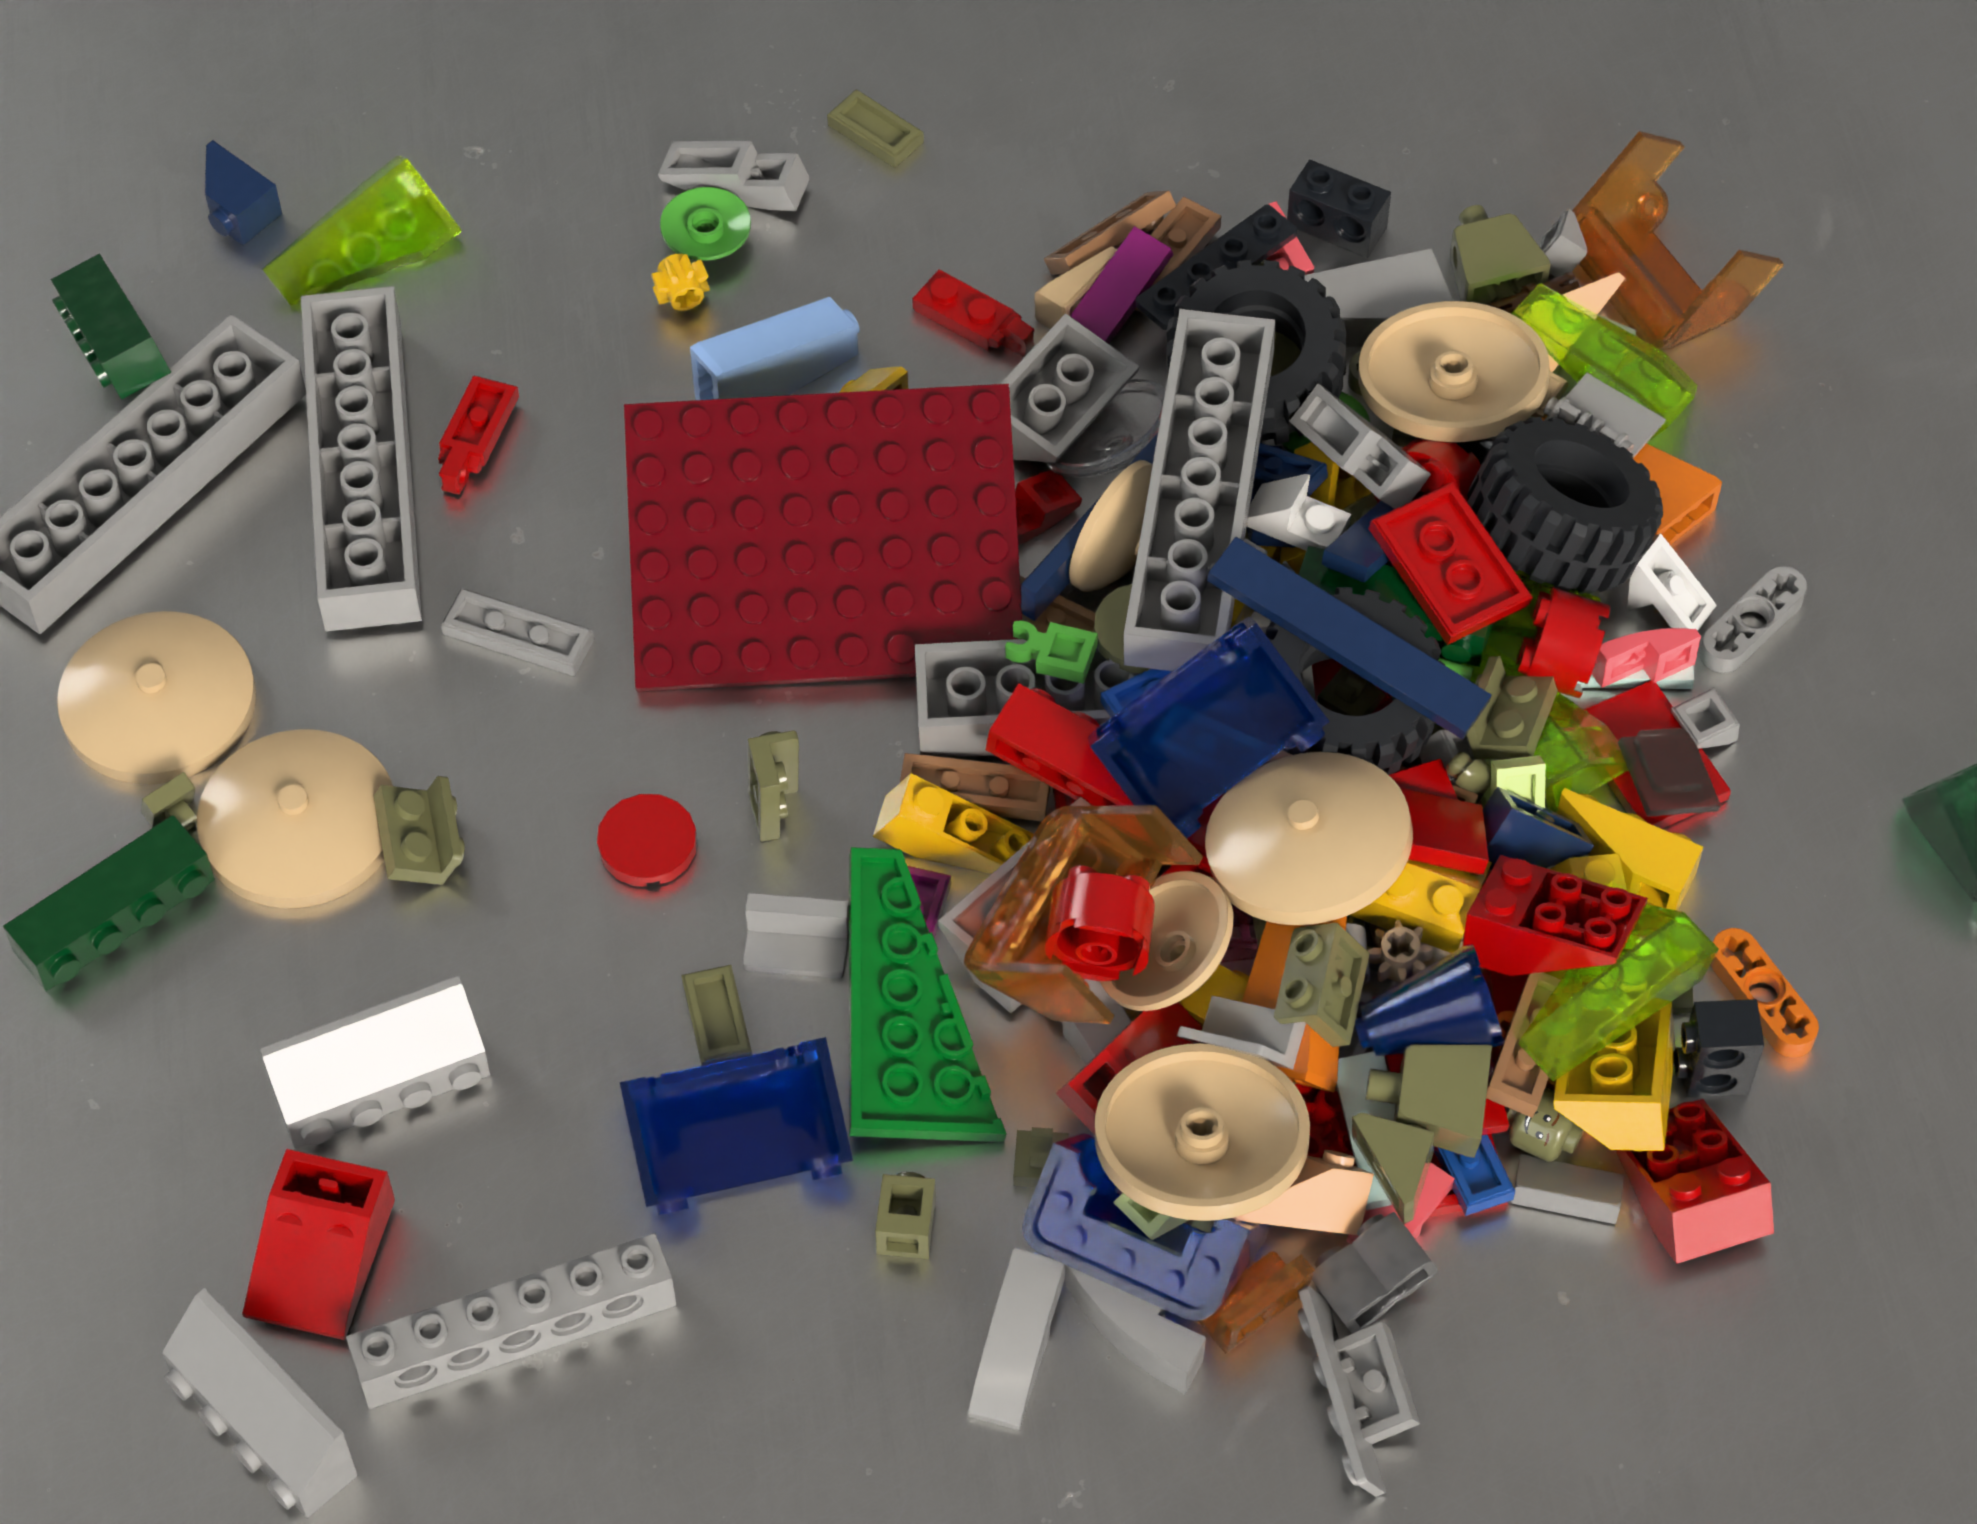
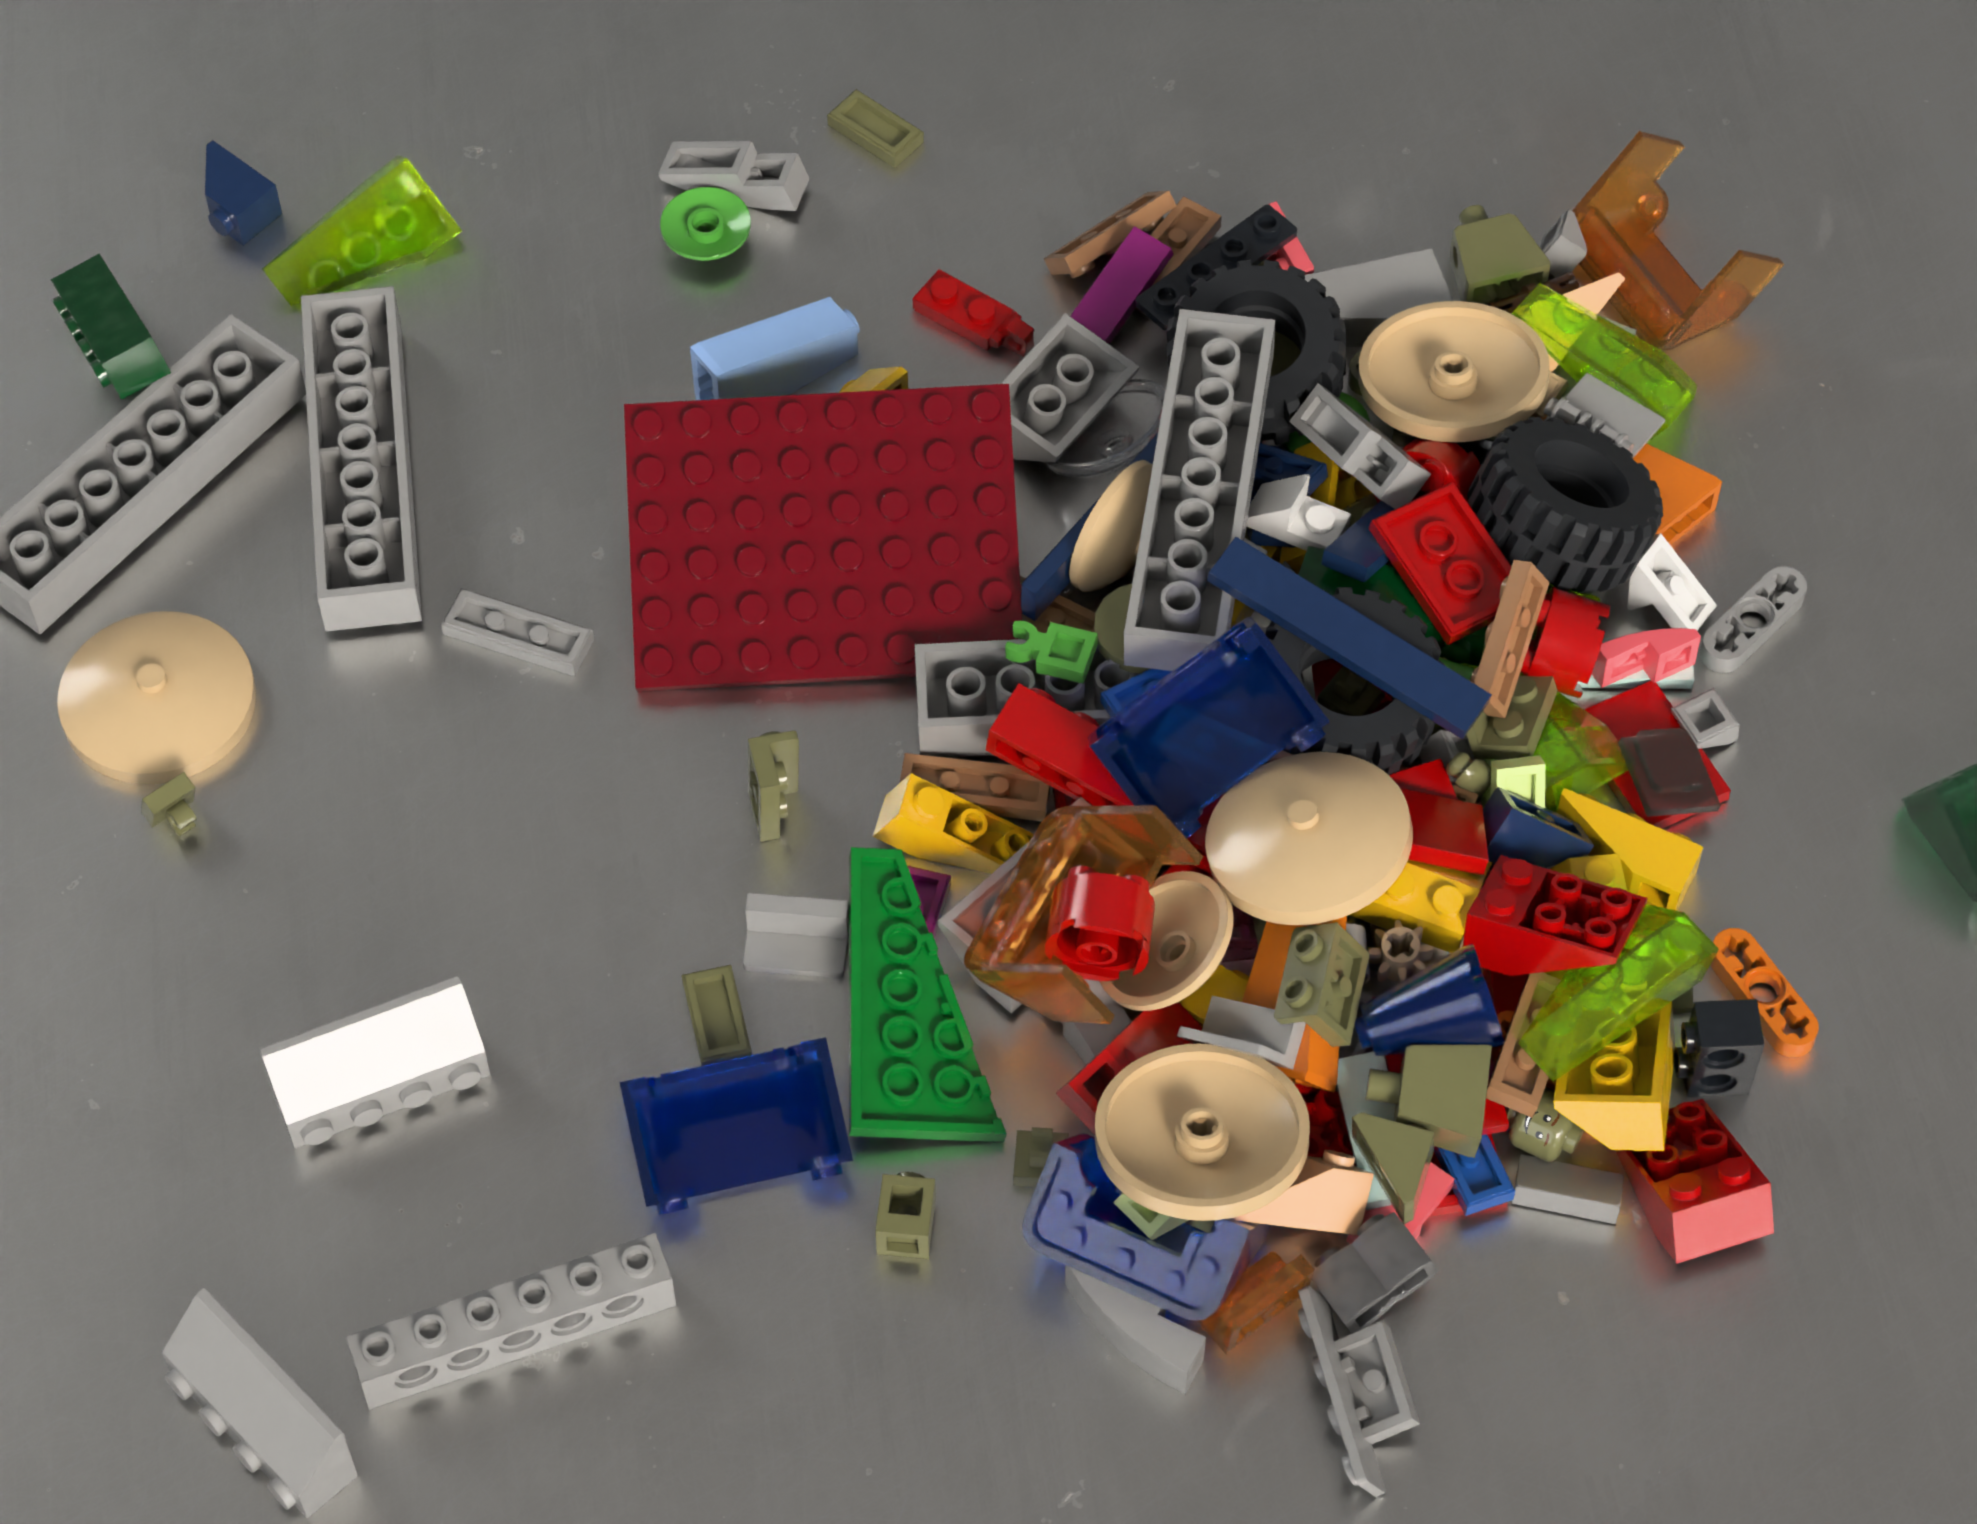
(109, 903): dark green brick -> none
(293, 818): tan dish -> none
(317, 1243): red slope -> none
(419, 832): olive bracket -> none
(474, 430): red hinge -> none
(646, 839): red tile -> none
(680, 282): yellow gear -> none
(1016, 1339): light grey slope -> none
(1043, 503): red slope -> none
(1067, 290): tan slope -> none
(1338, 208): black brick -> none
(1510, 635): none -> medium nougat plate

